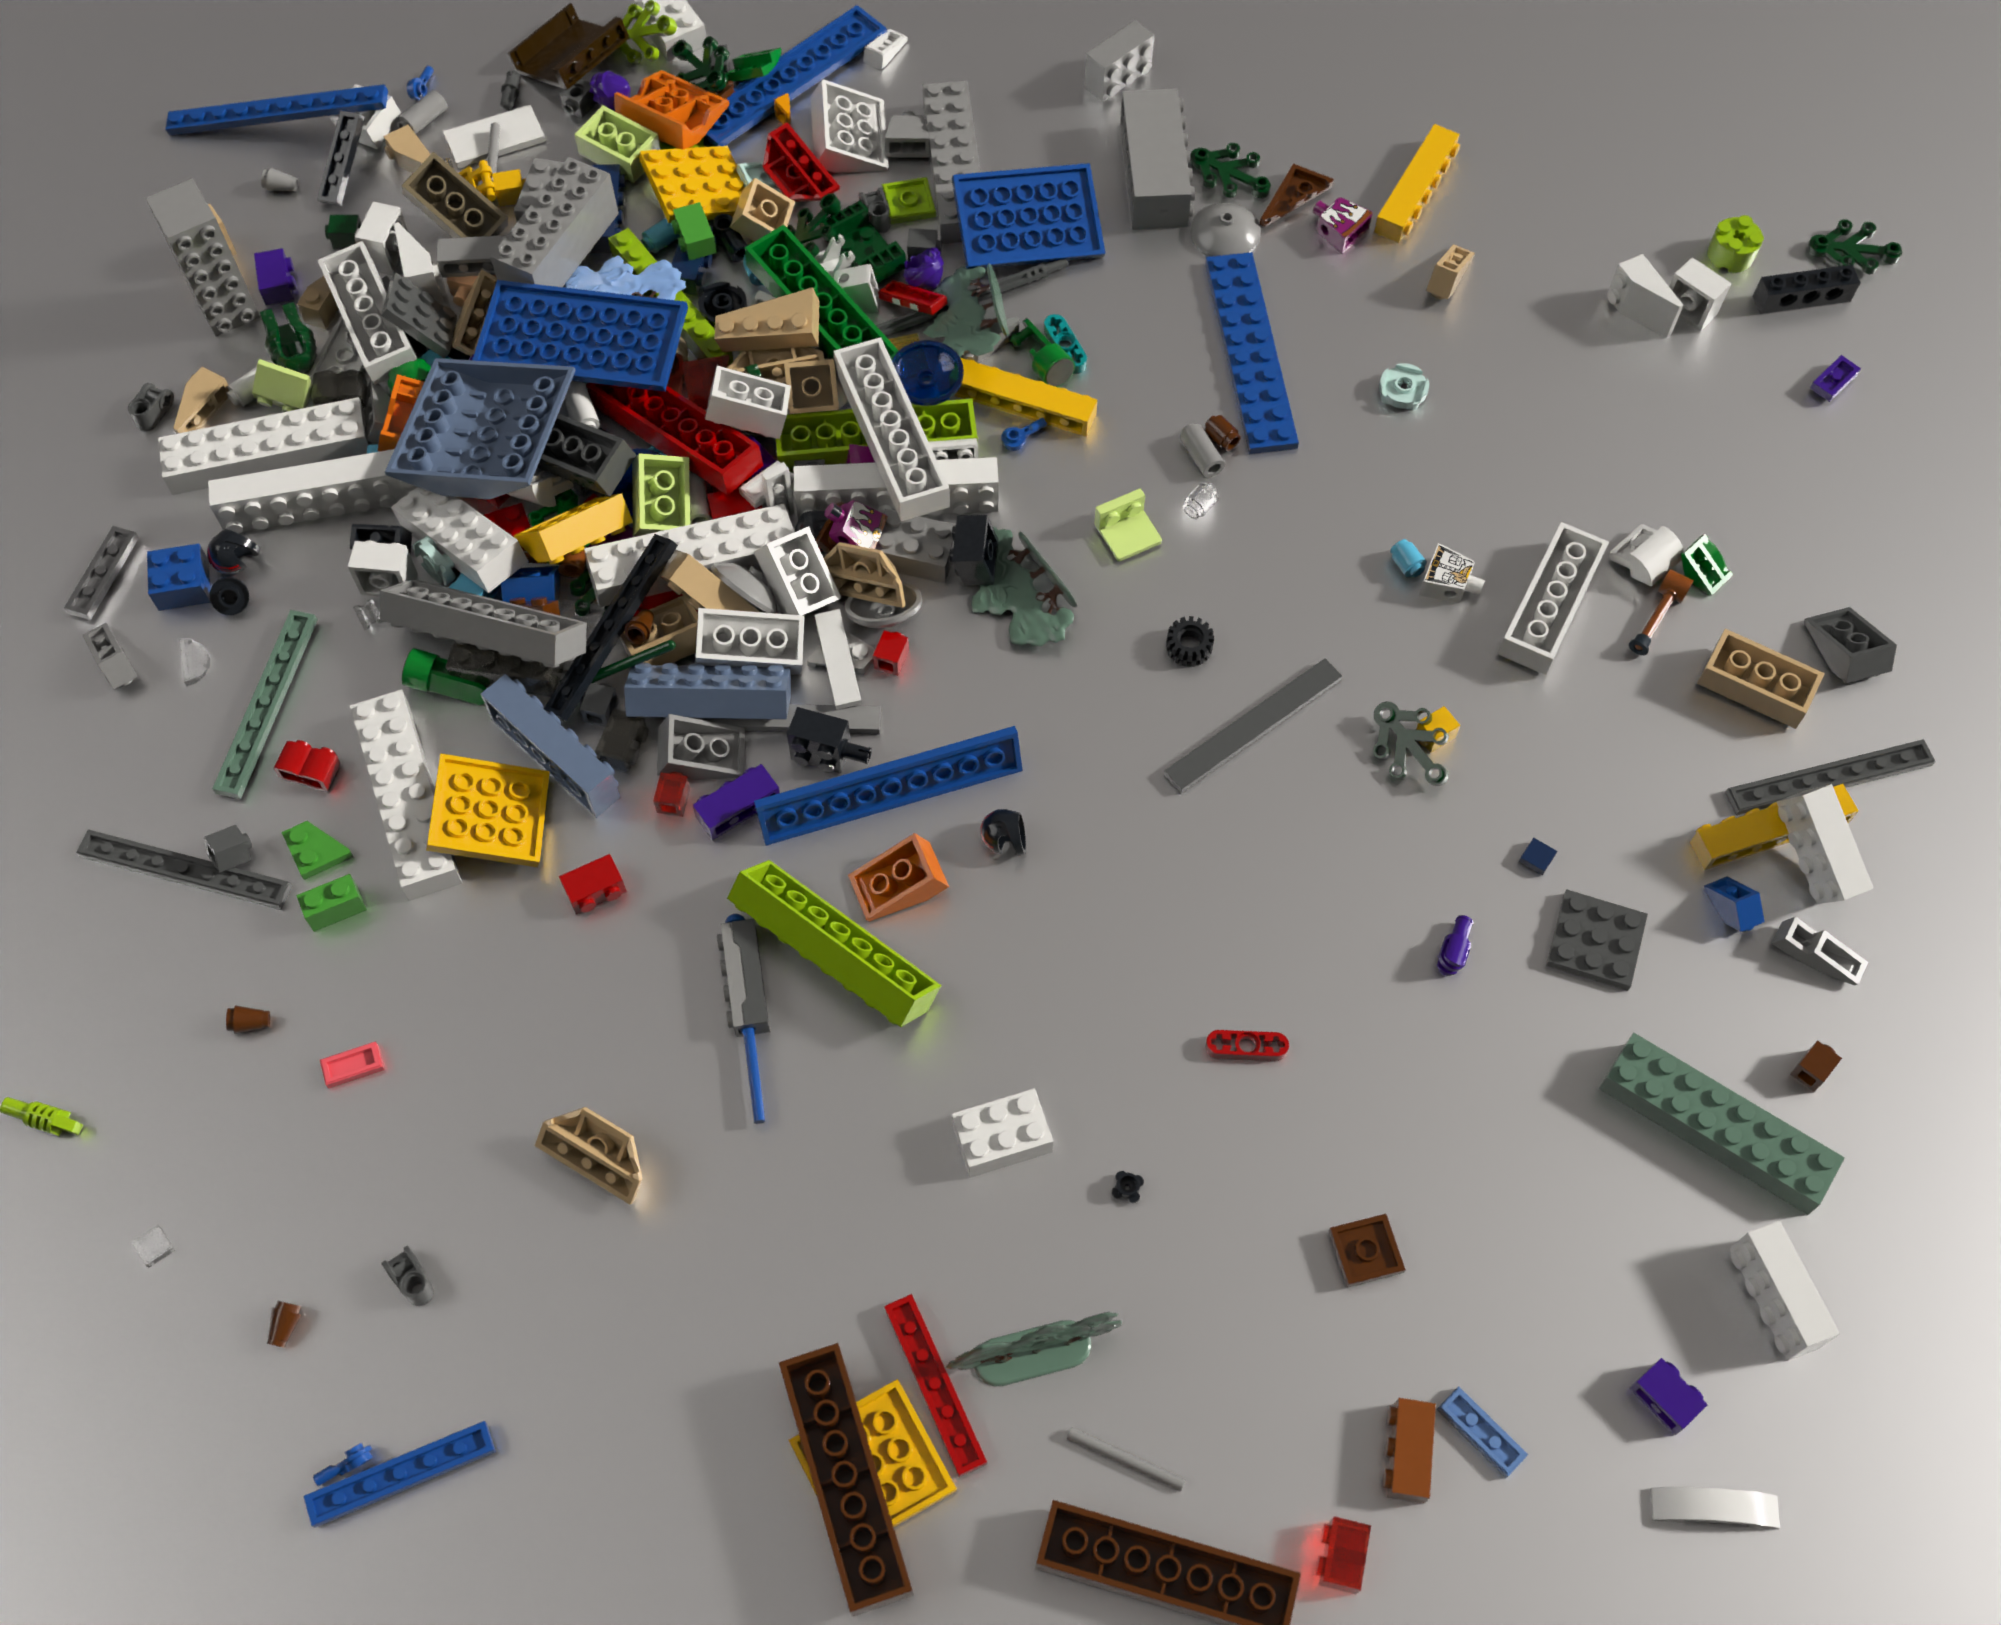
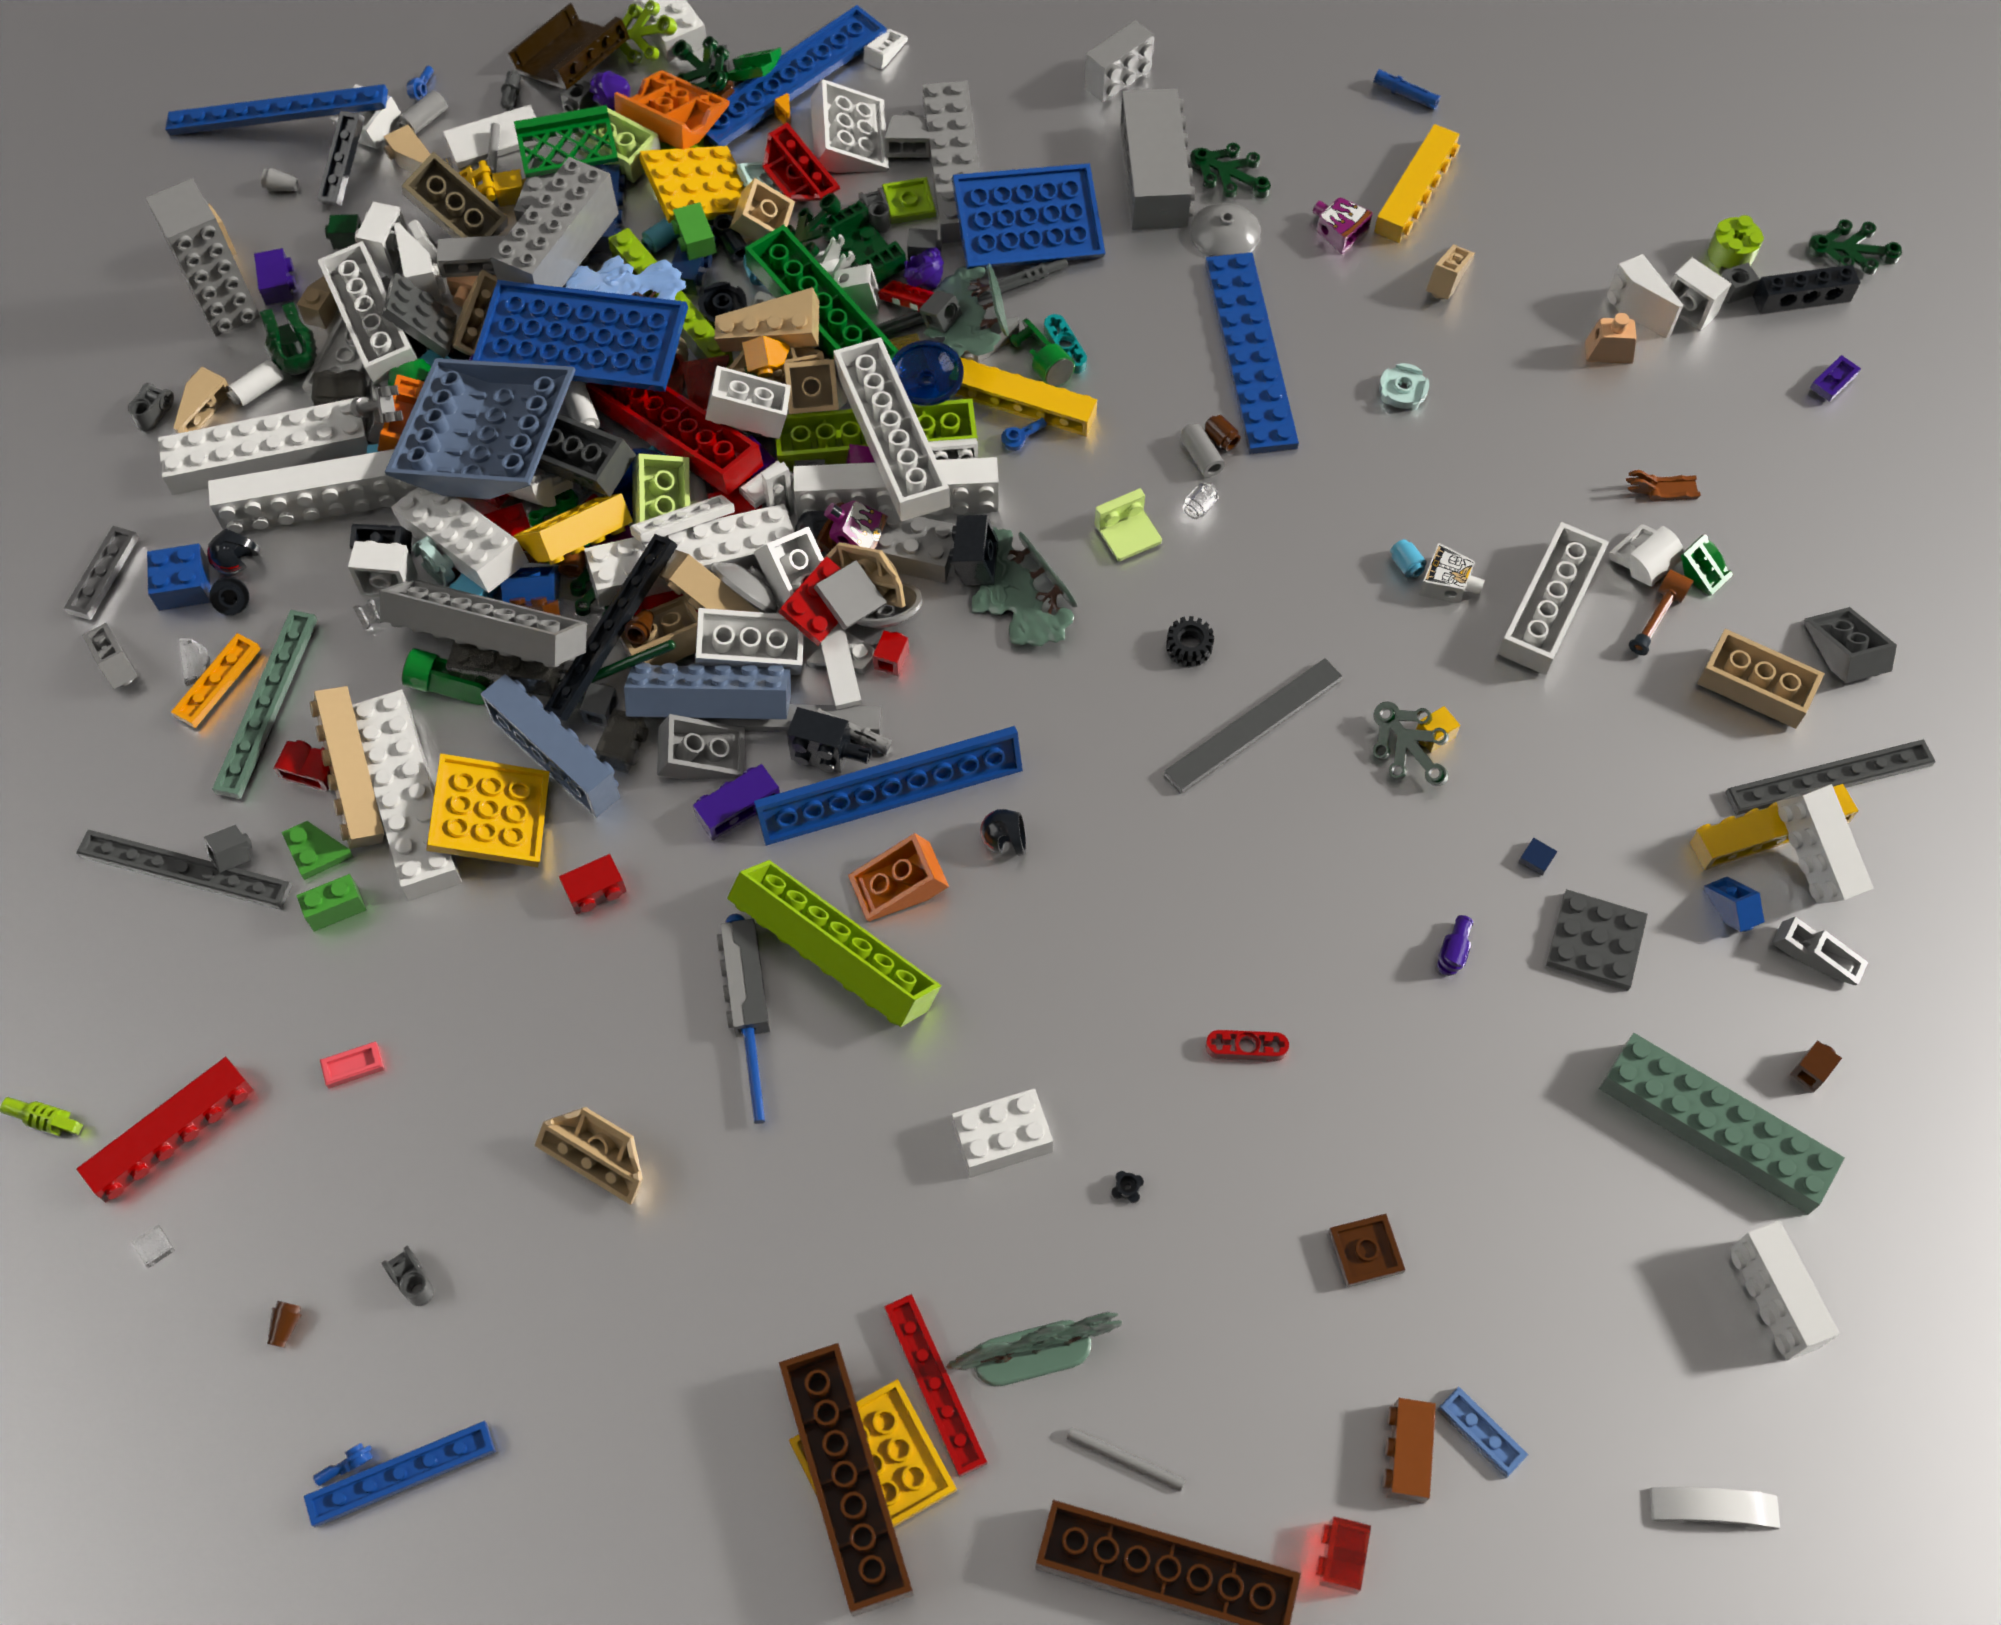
(165, 1130): none -> red brick
(215, 680): none -> light orange plate
(246, 1019): reddish brown cone -> none
(281, 387): yellowish green slope -> none
(347, 767): none -> tan brick
(363, 407): none -> light grey bar
(424, 239): none -> white tile
(563, 126): none -> green fence
(671, 794): clear red brick -> none
(682, 518): none -> white tile
(764, 355): none -> light orange slope
(807, 609): none -> red plate
(850, 595): none -> light grey tile
(865, 737): none -> light grey pin
(940, 311): none -> dark grey brick
(1295, 190): reddish brown wing -> none
(1404, 88): none -> blue pin
(1612, 340): none -> light nougat torso
(1664, 488): none -> dark orange arm
(1669, 1396): dark purple brick -> none
(1743, 281): none -> dark grey brick

